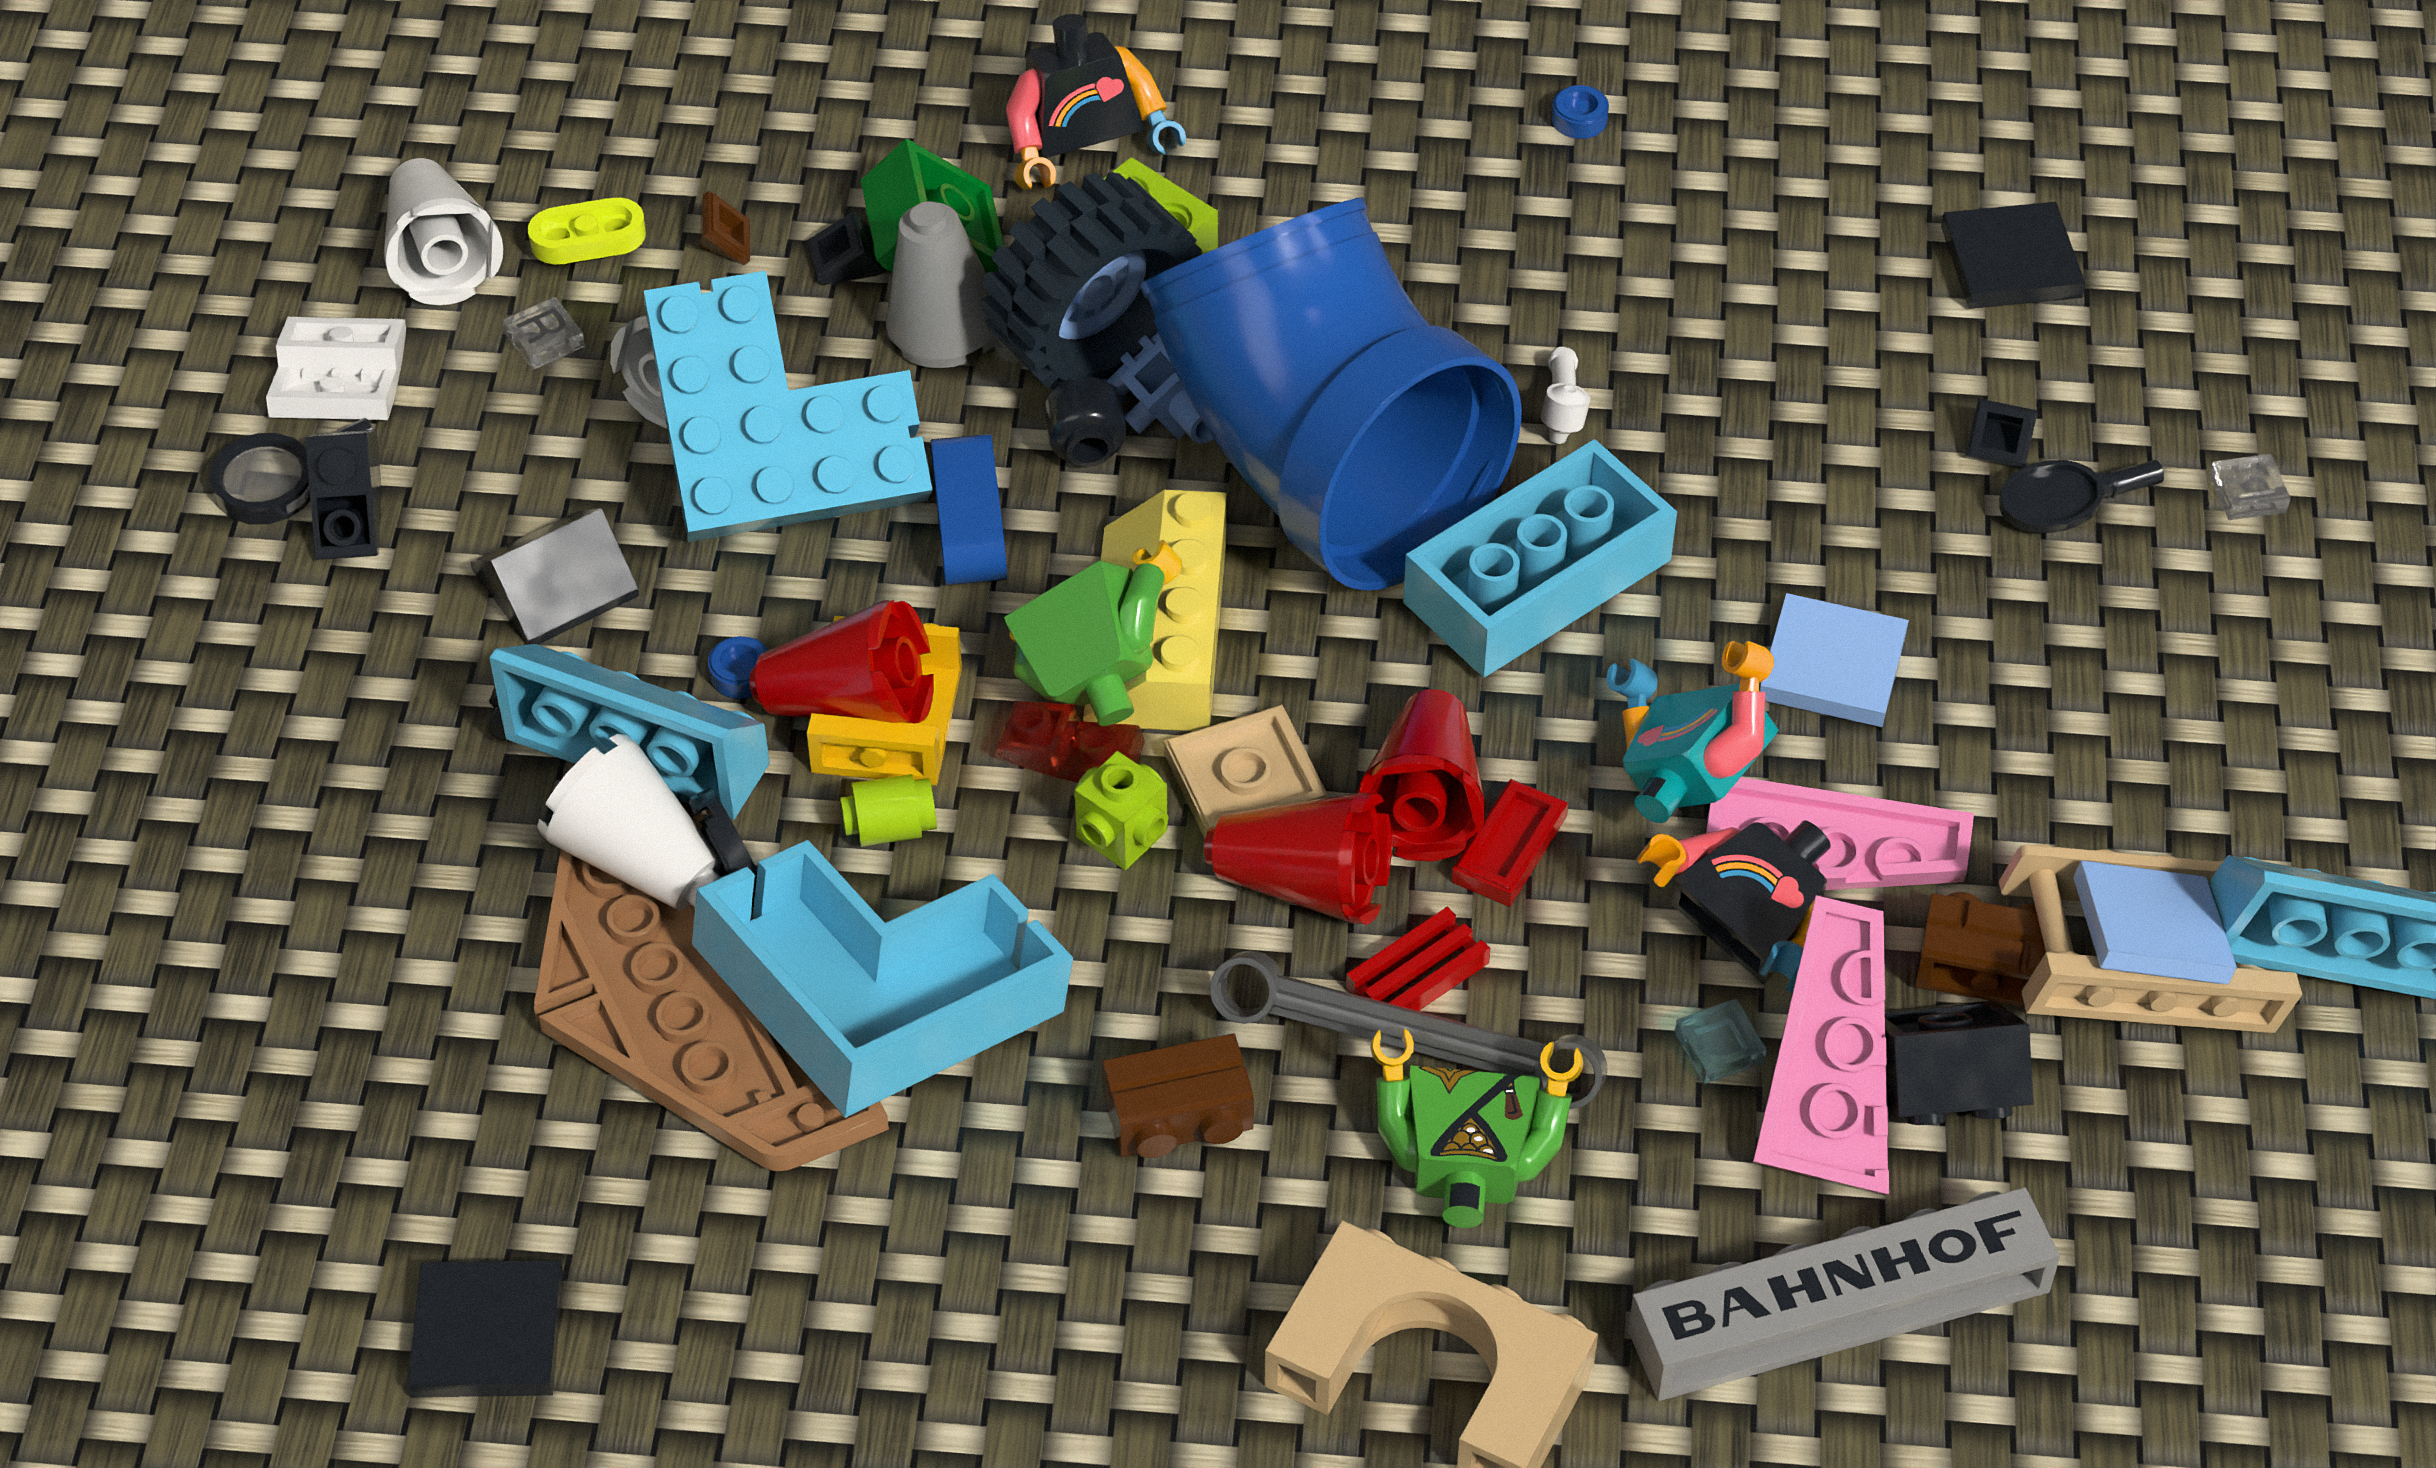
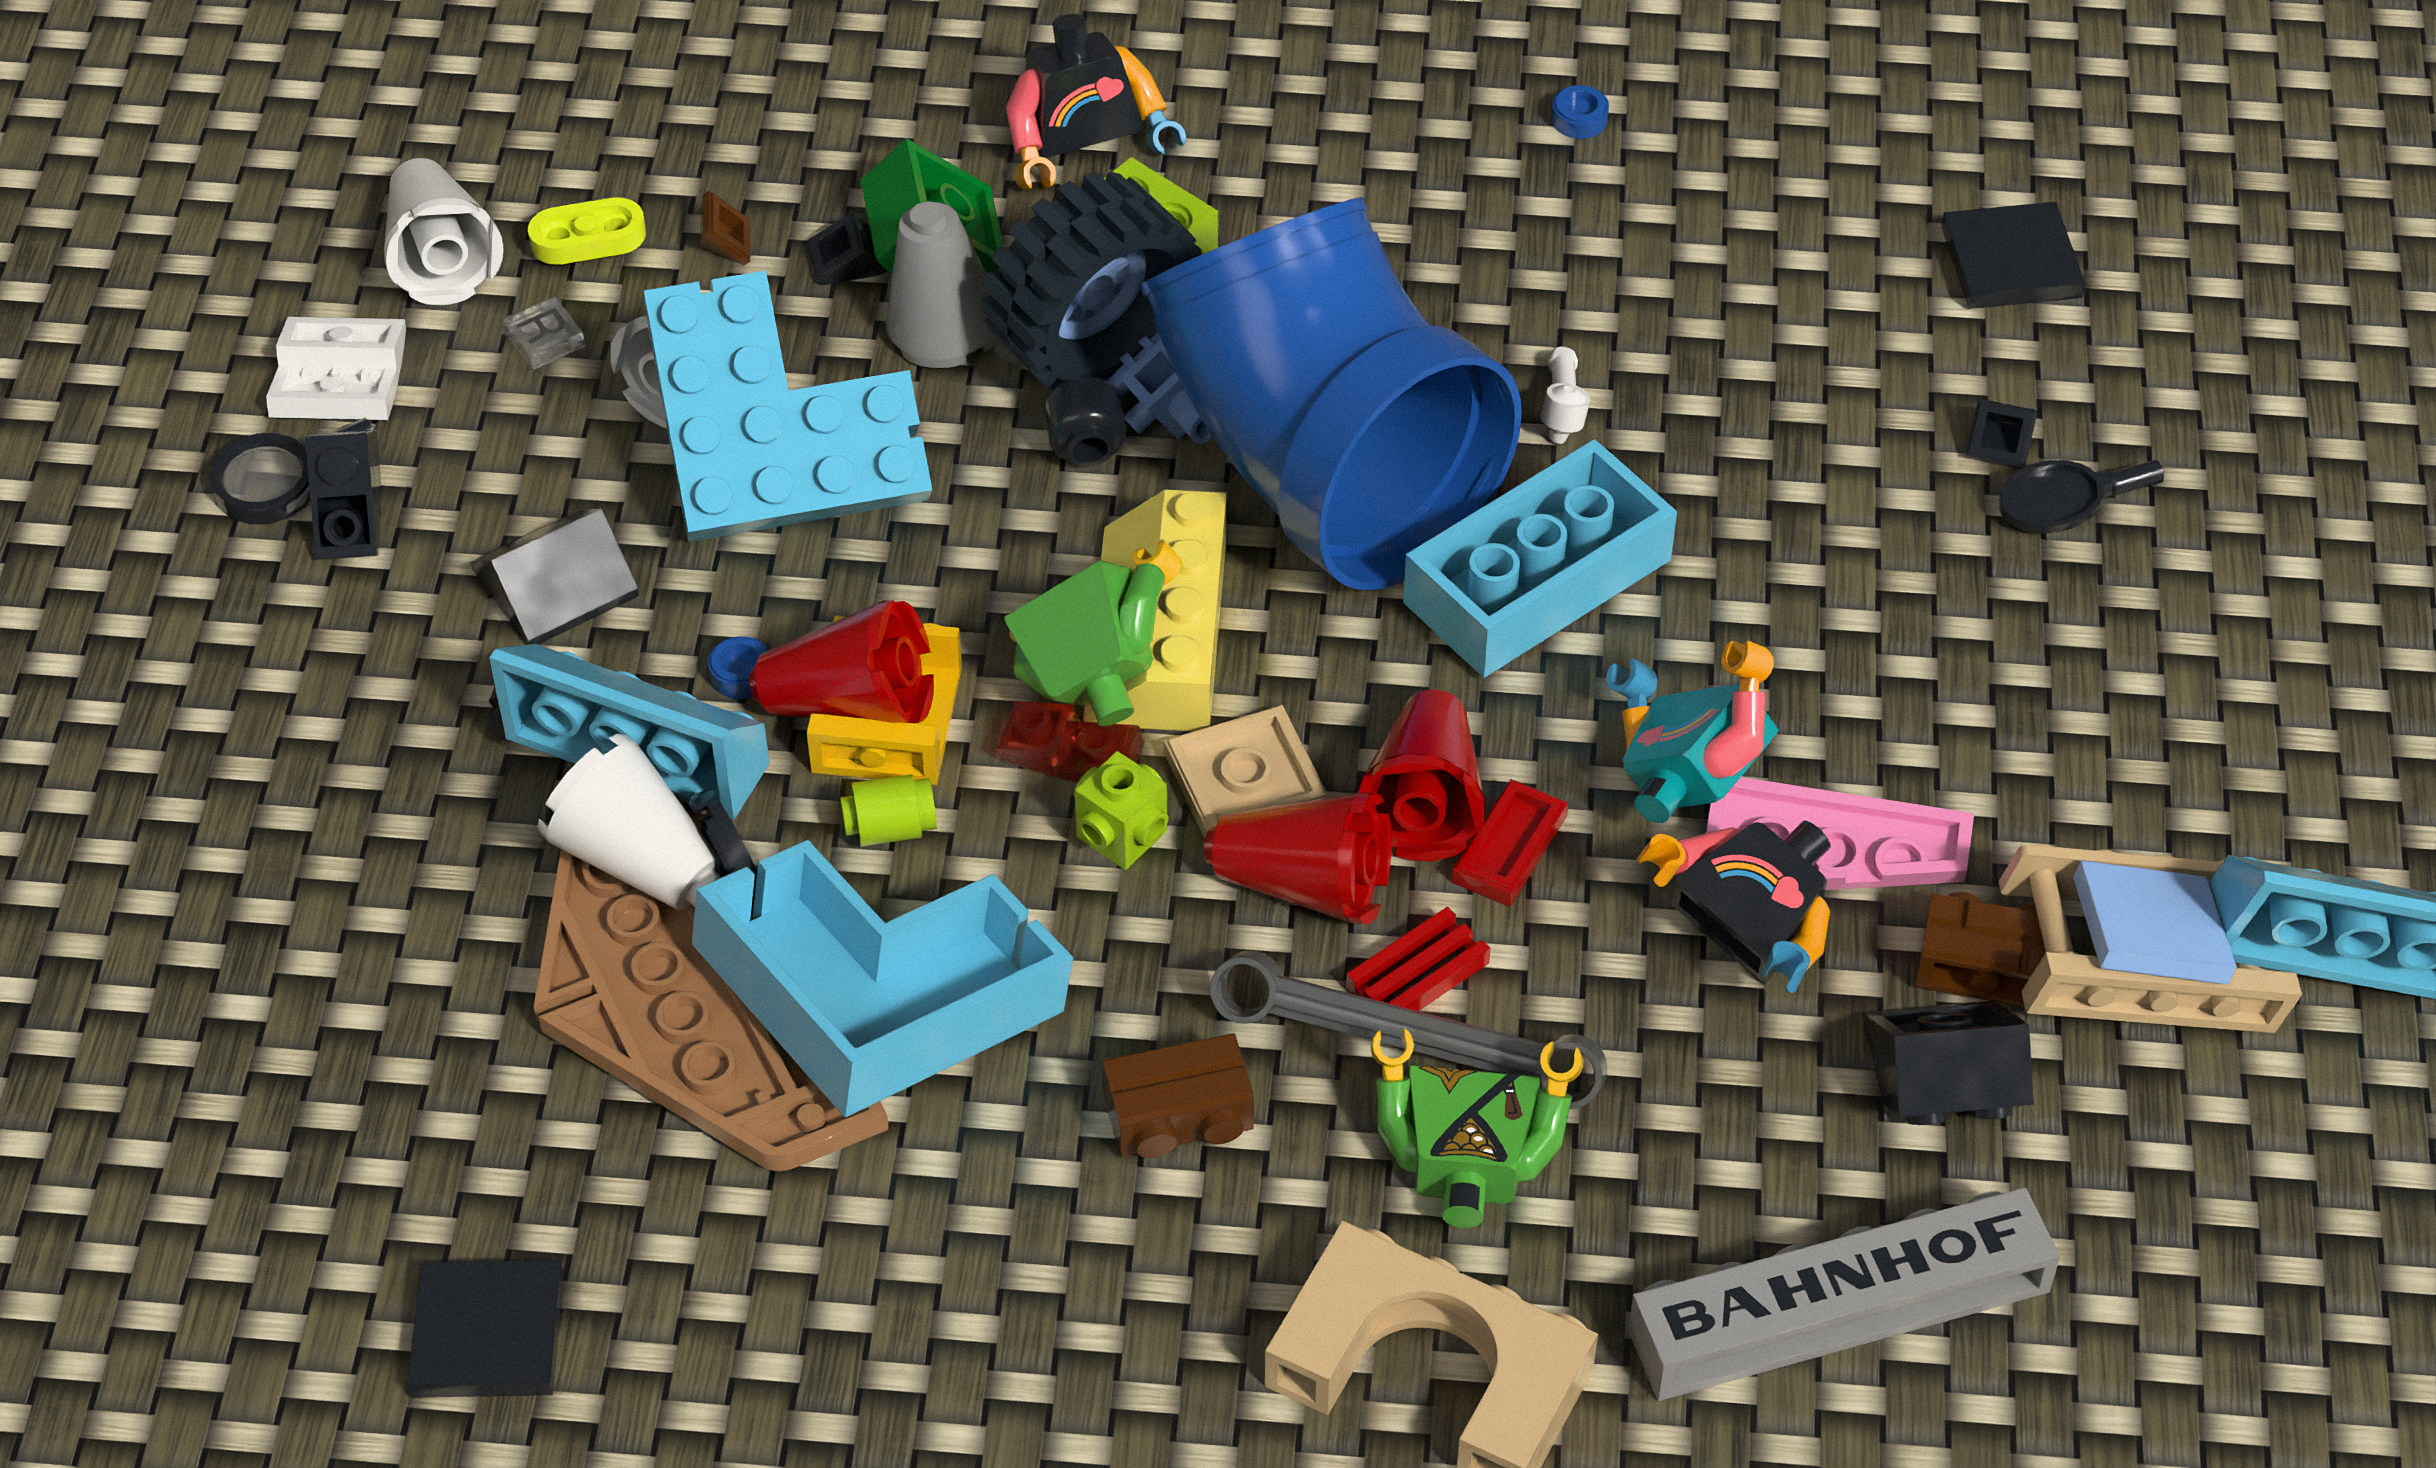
(968, 509): blue beam -> none
(1720, 1041): clear light blue tile -> none
(1830, 1073): bright pink wing -> none
(1834, 659): light blue tile -> none
(2249, 487): clear tile -> none

